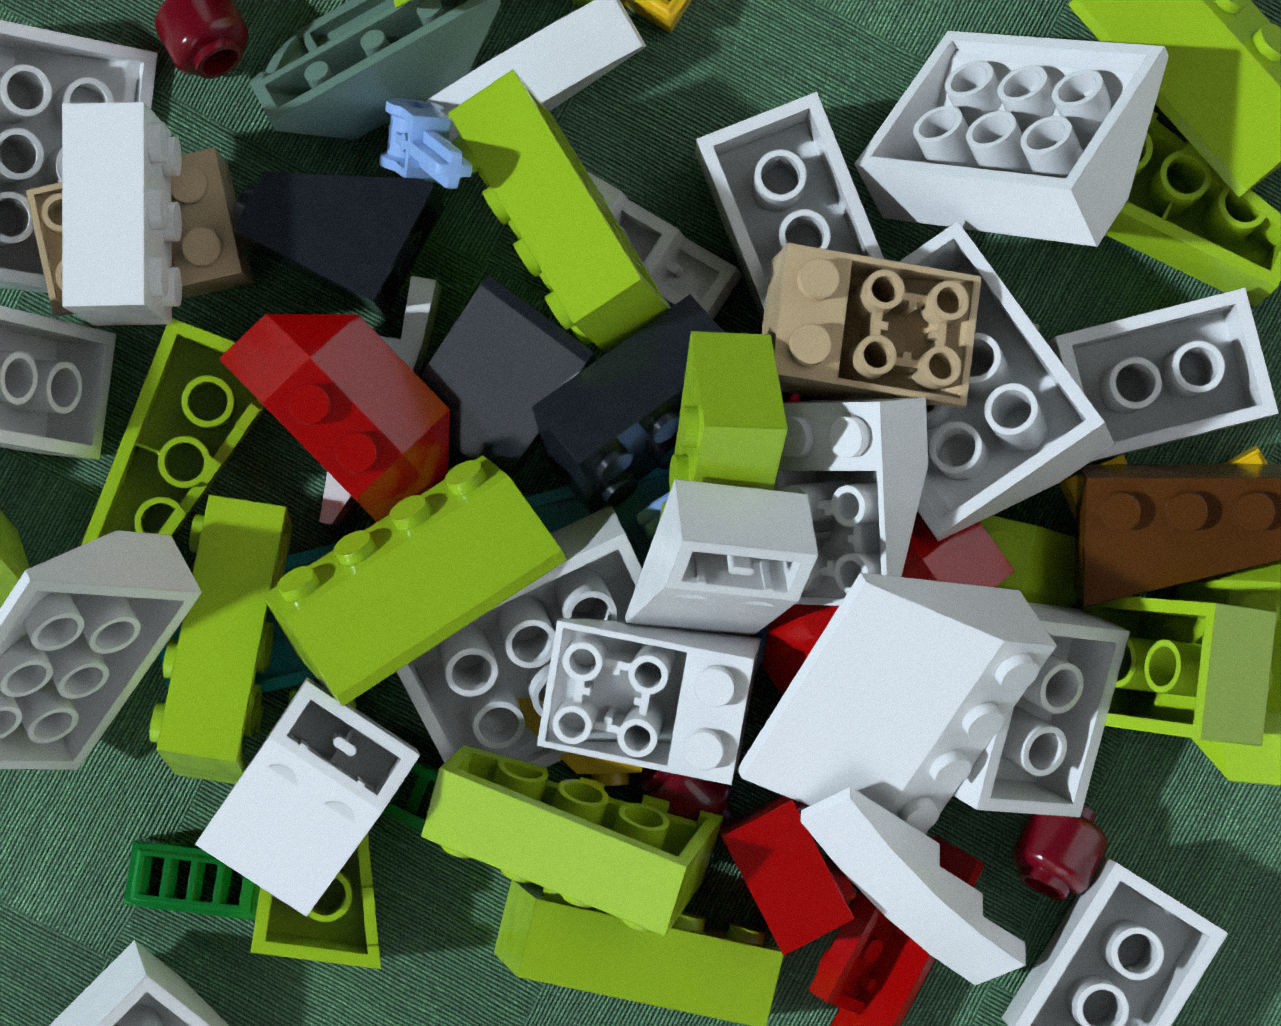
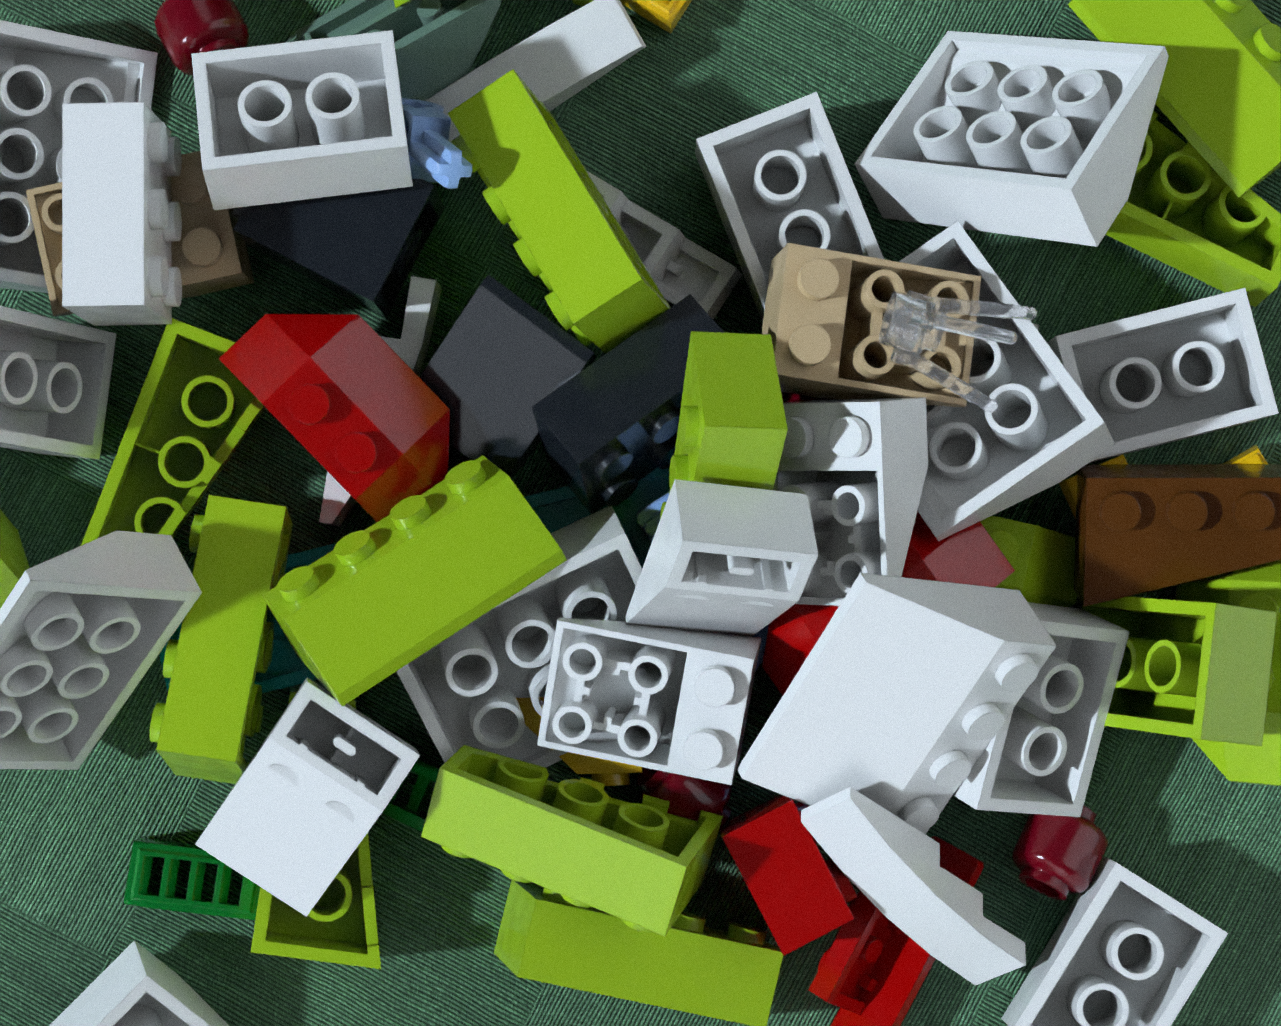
(301, 120): none -> white brick
(918, 323): none -> clear plant

